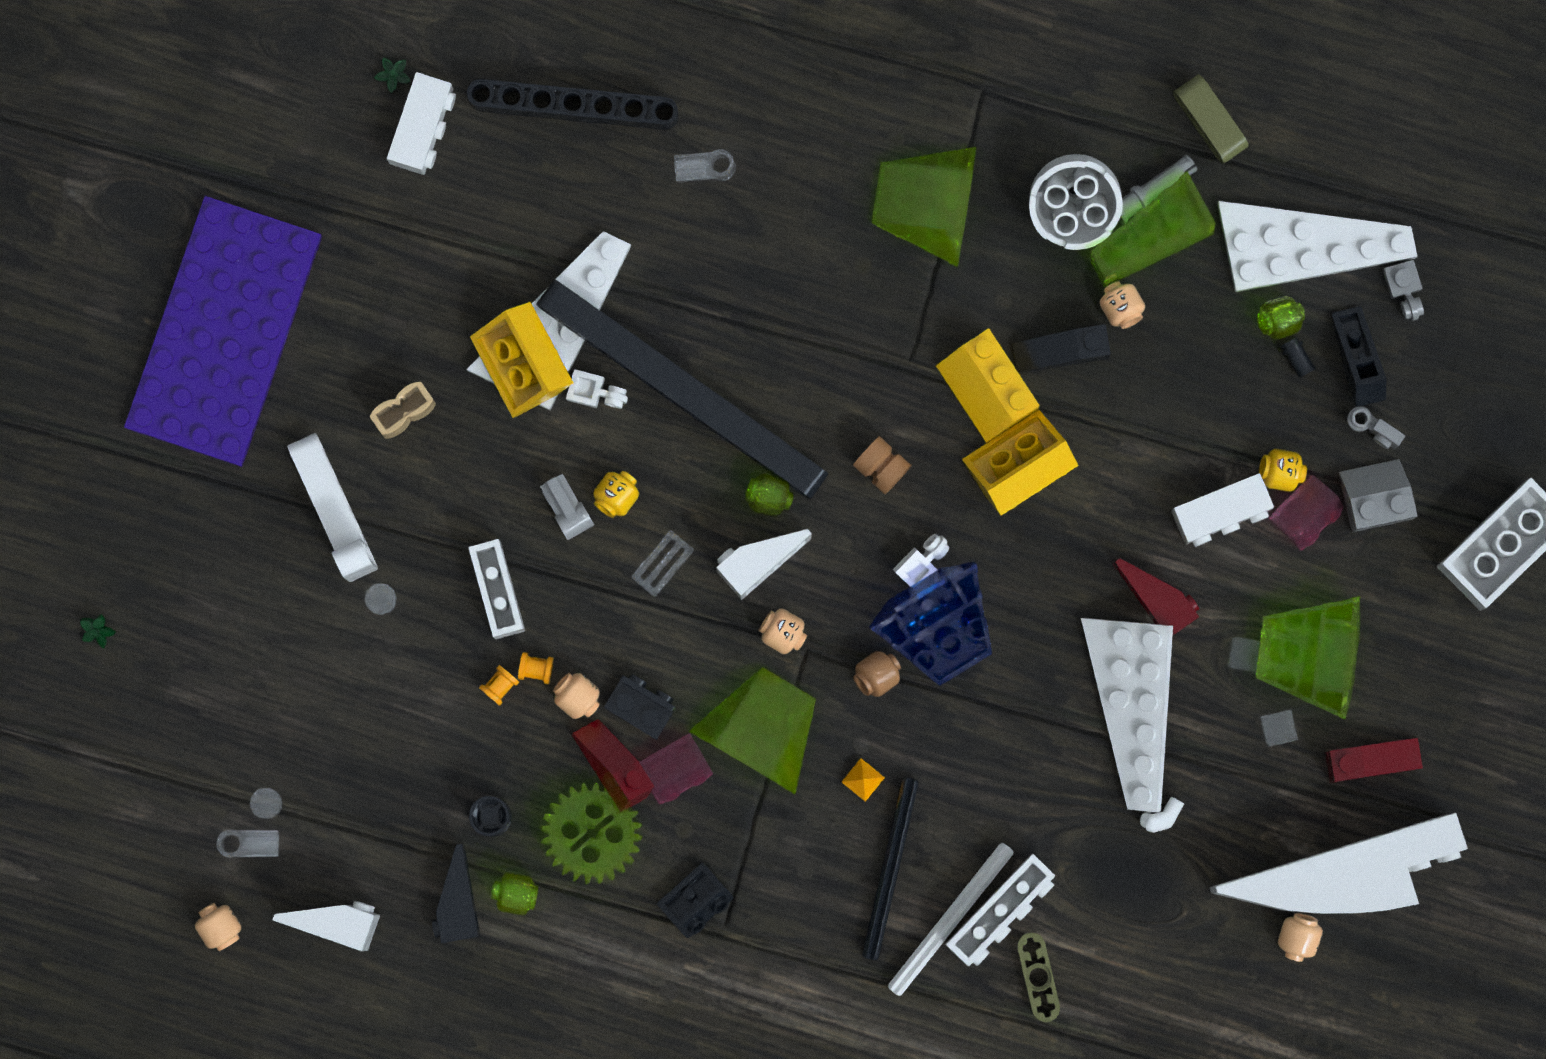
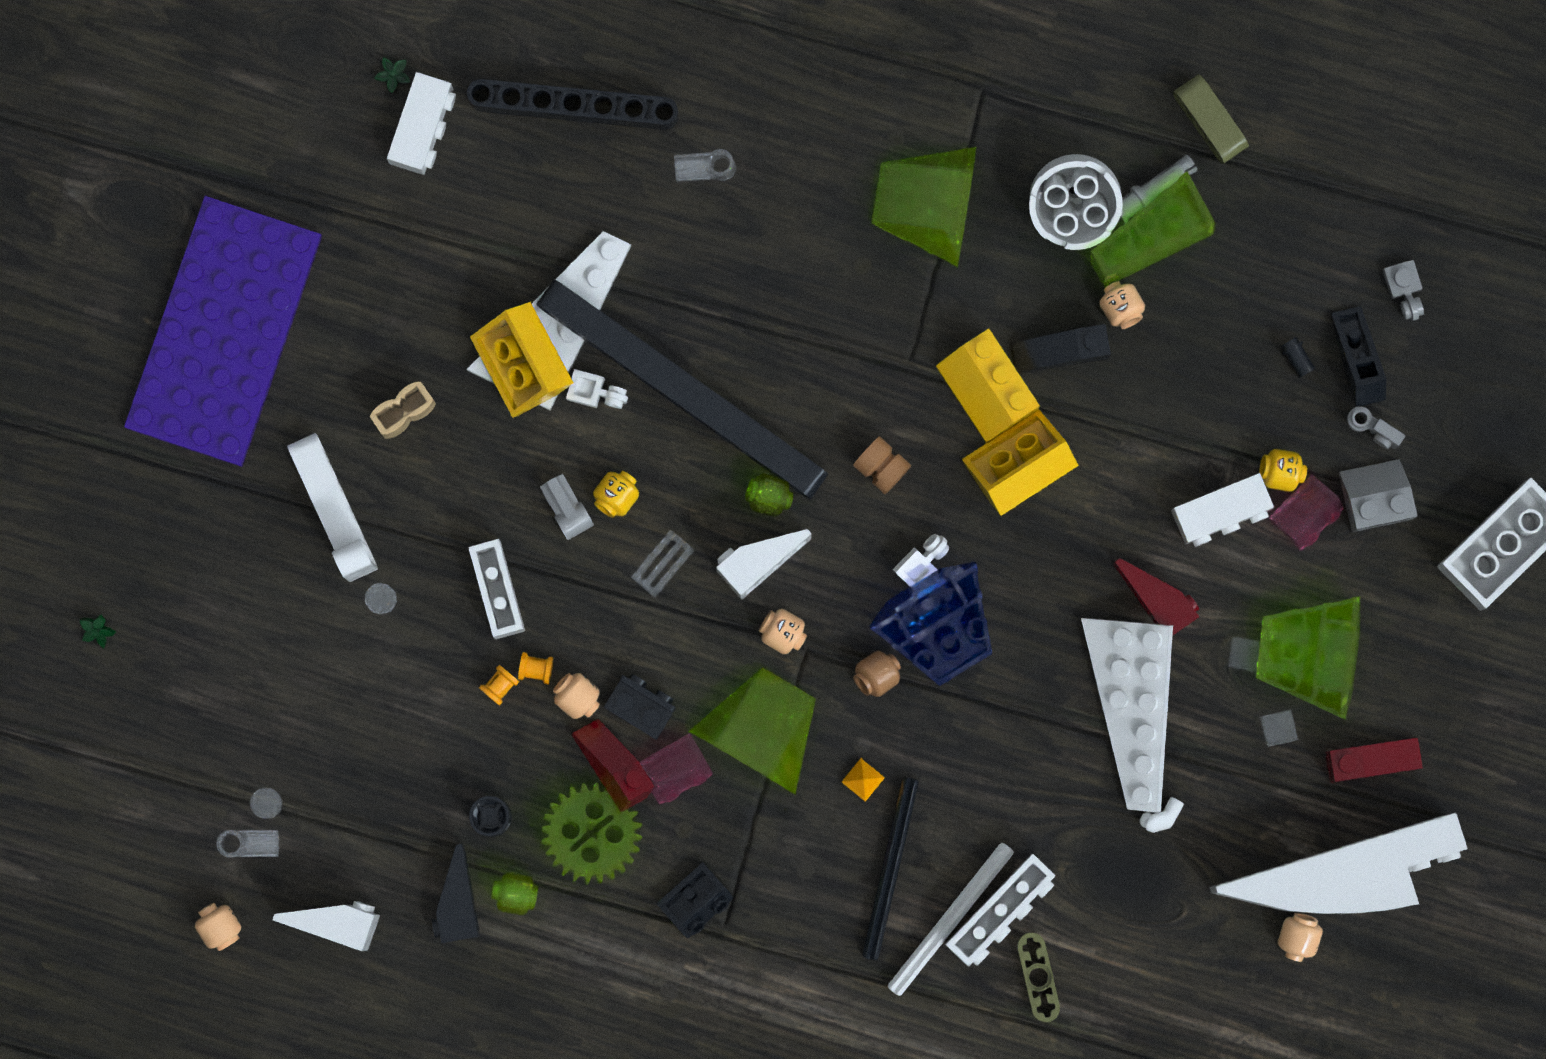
(1280, 317): clear neon green head -> none
(1289, 246): white wing -> none

